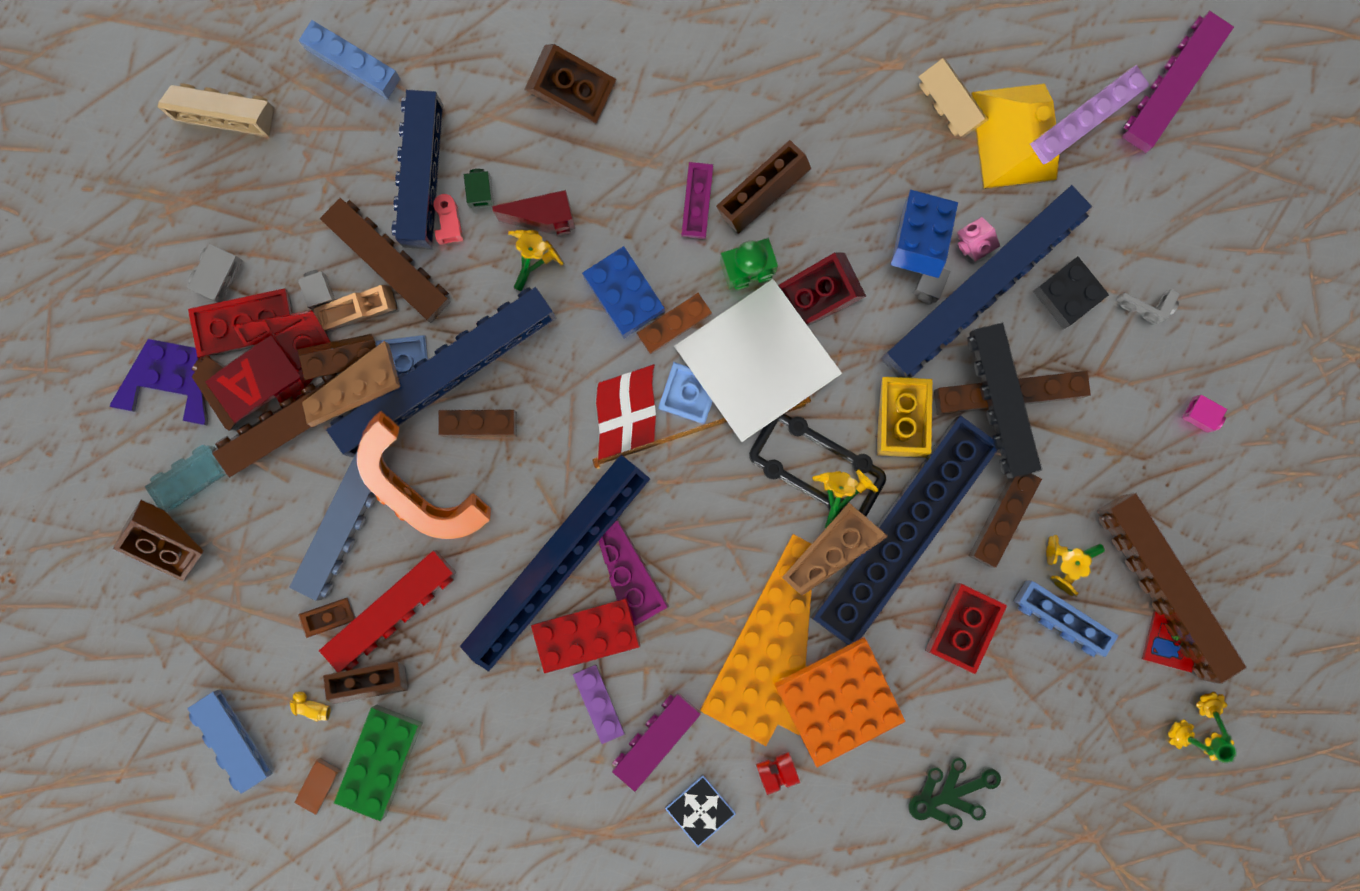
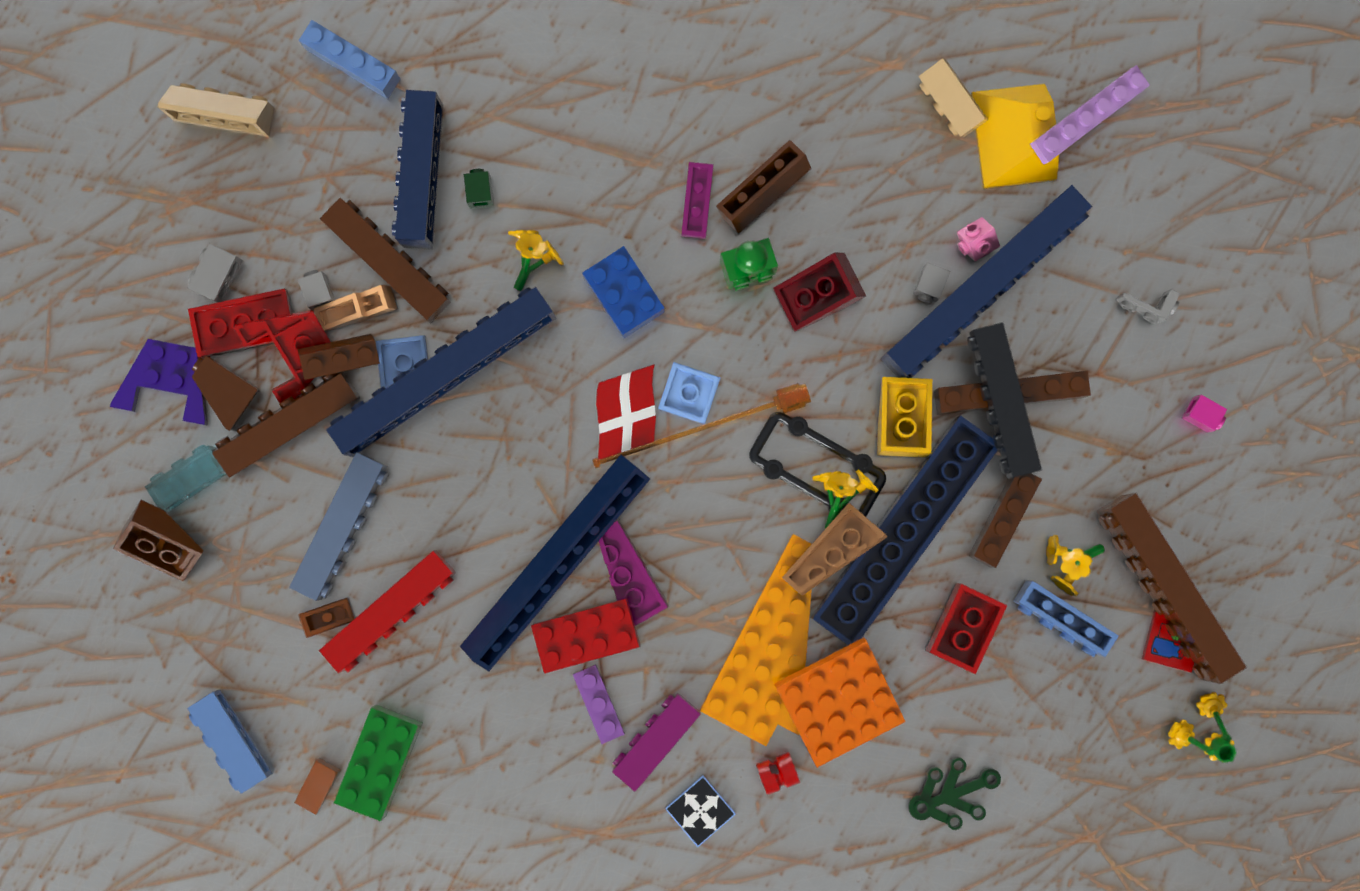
(253, 379): dark red slope -> none
(310, 709): yellow arm -> none
(357, 385): medium nougat wing -> none
(365, 682): reddish brown brick -> none
(405, 501): arch -> none
(449, 220): coral leg -> none
(477, 423): reddish brown brick -> none
(543, 213): dark red slope -> none
(570, 83): reddish brown slope -> none
(674, 323): dark orange plate -> none
(757, 360): white sticker -> none
(924, 233): blue brick -> none
(1071, 292): black brick -> none
(1177, 82): magenta brick -> none

